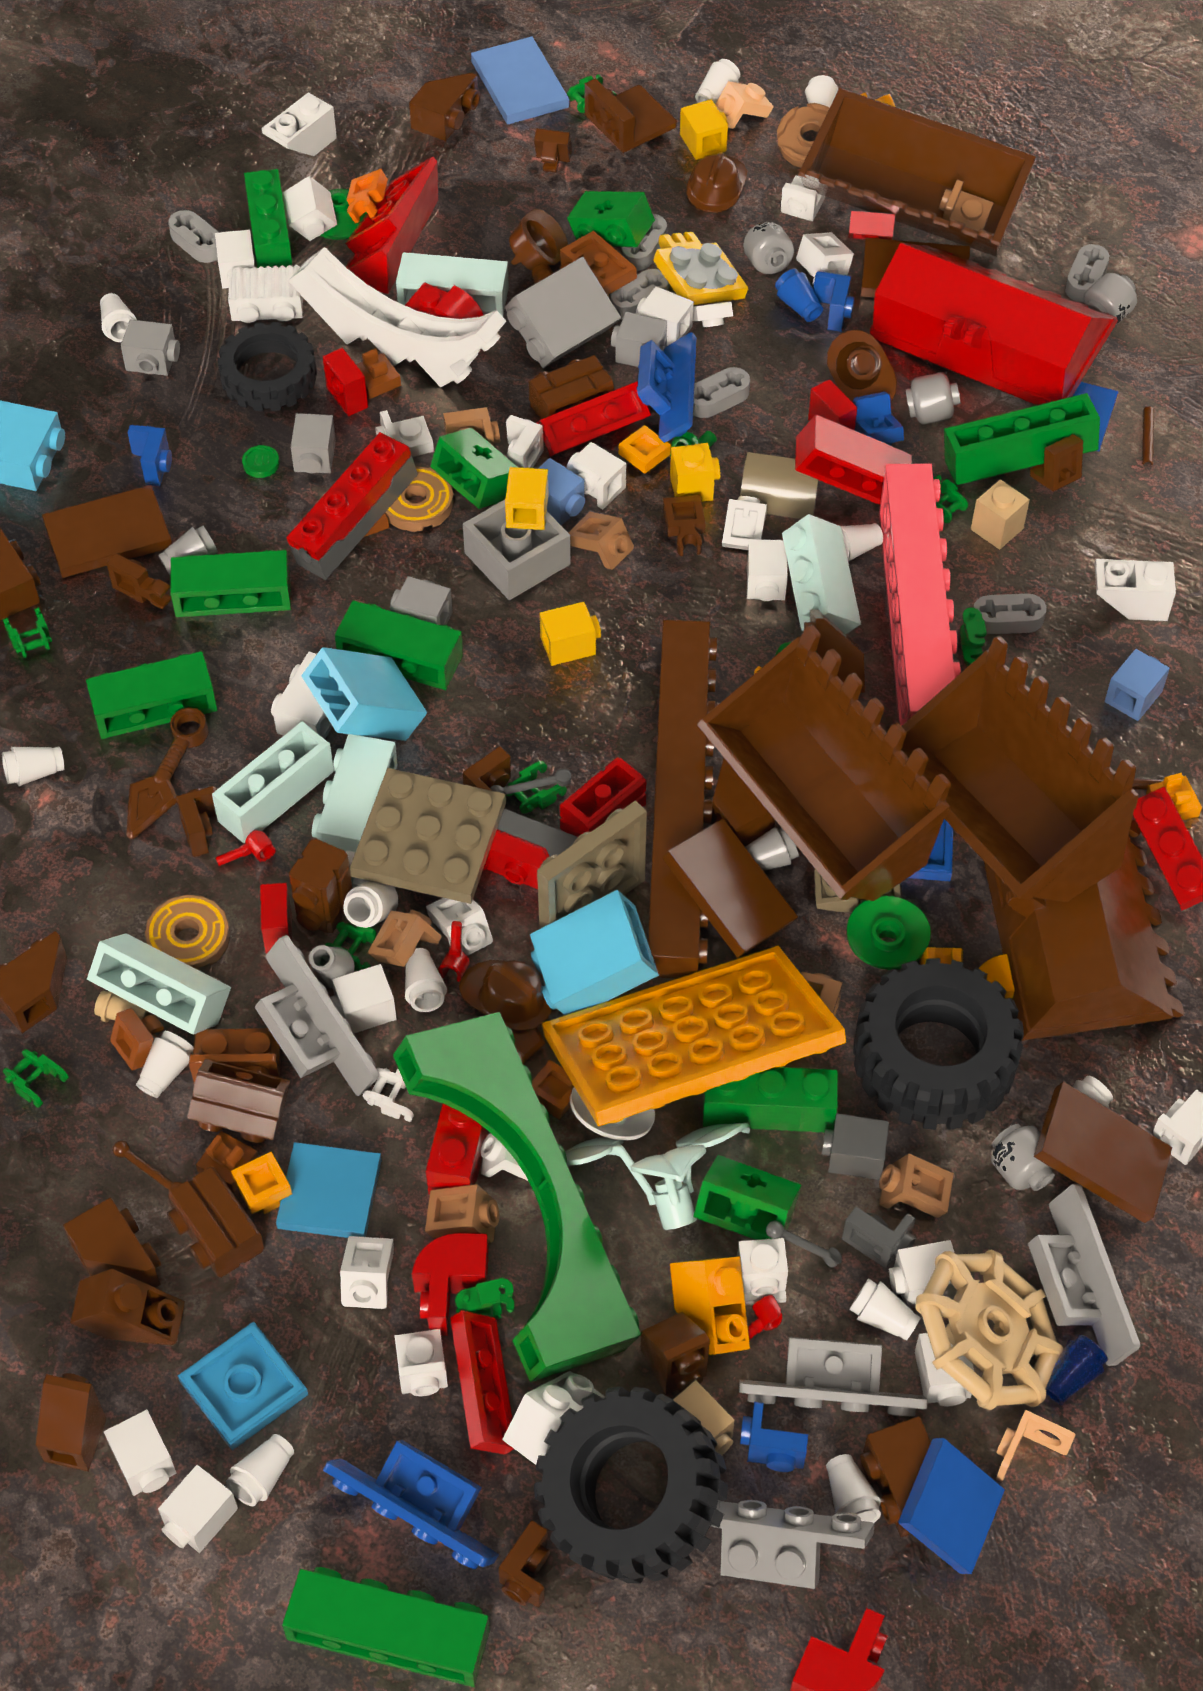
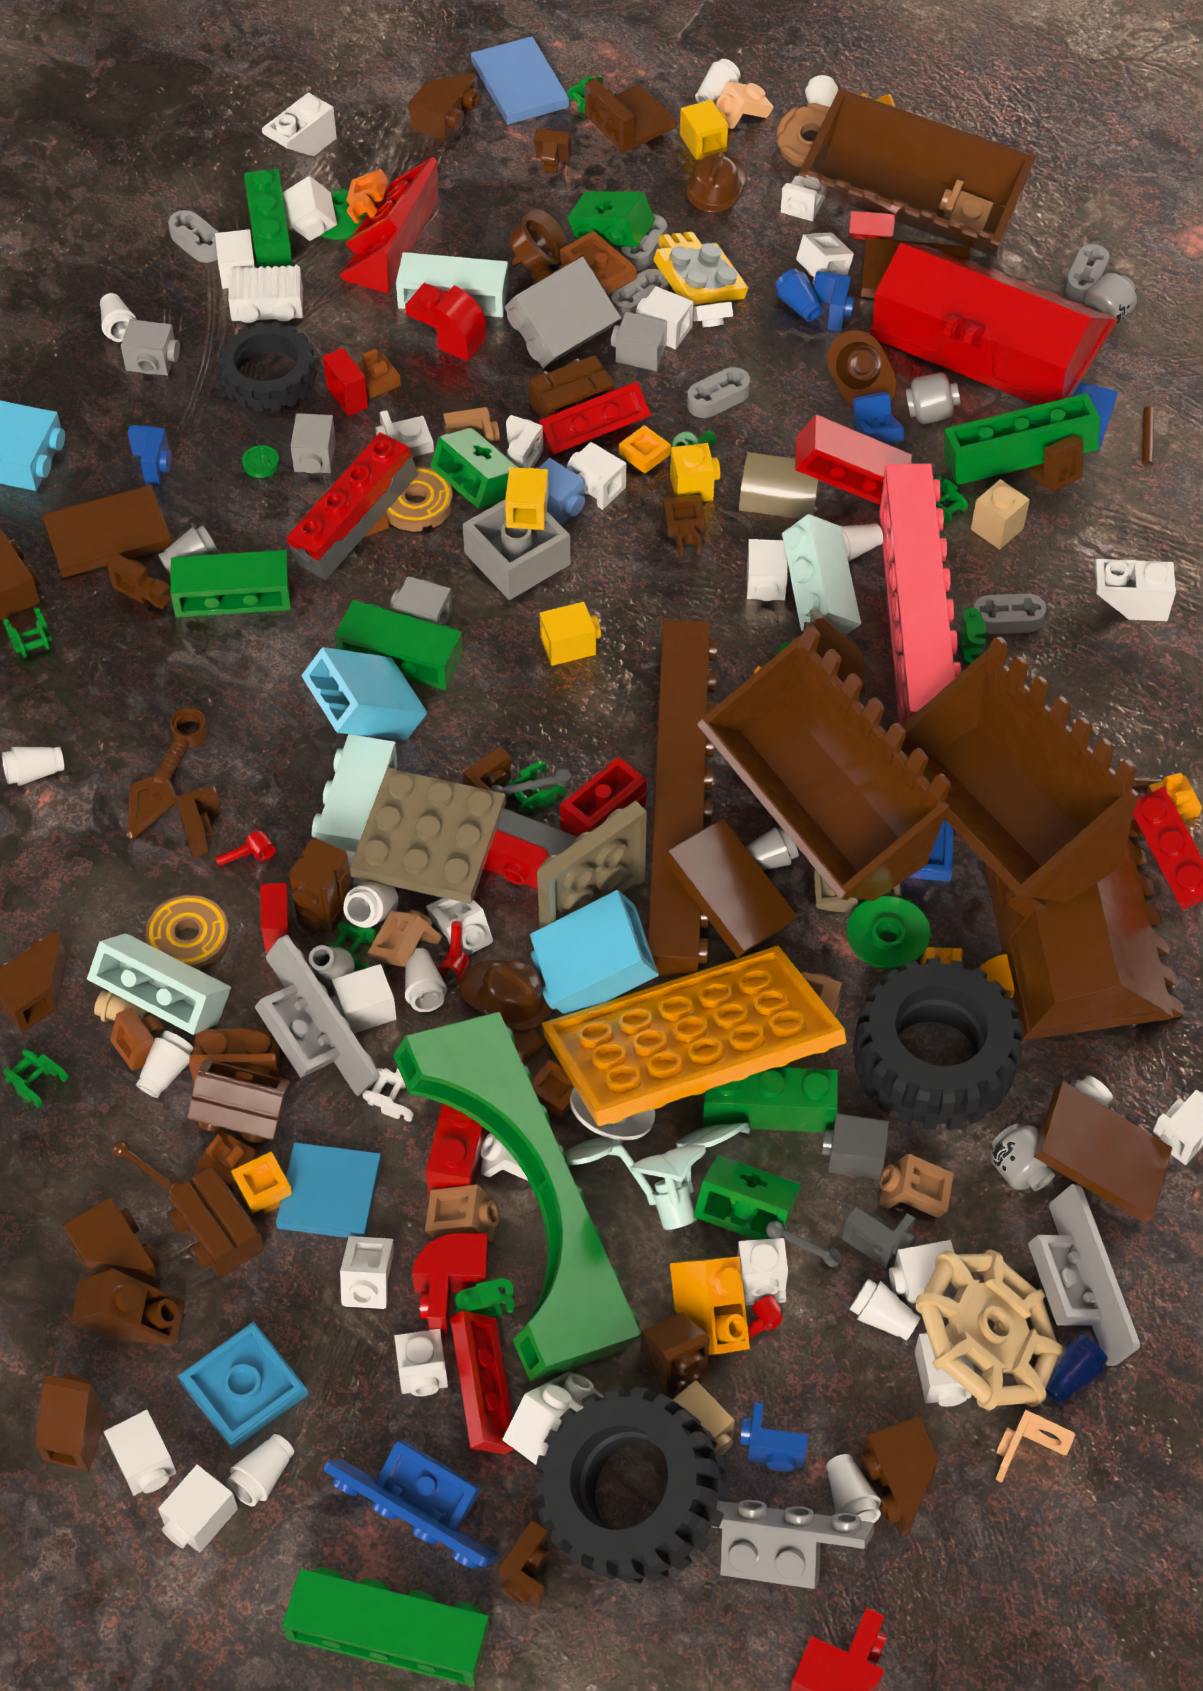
(150, 694): green brick -> none
(273, 782): light aqua brick -> none
(299, 704): white slope -> none
(358, 311): white arch -> none
(603, 535): medium nougat bracket -> none
(668, 384): blue bracket -> none
(739, 807): reddish brown slope -> none
(743, 522): white bracket -> none
(766, 245): light grey head -> none
(832, 404): red piece -> none
(833, 1373): light grey bracket -> none
(951, 1506): blue tile -> none
(1137, 684): medium blue brick -> none

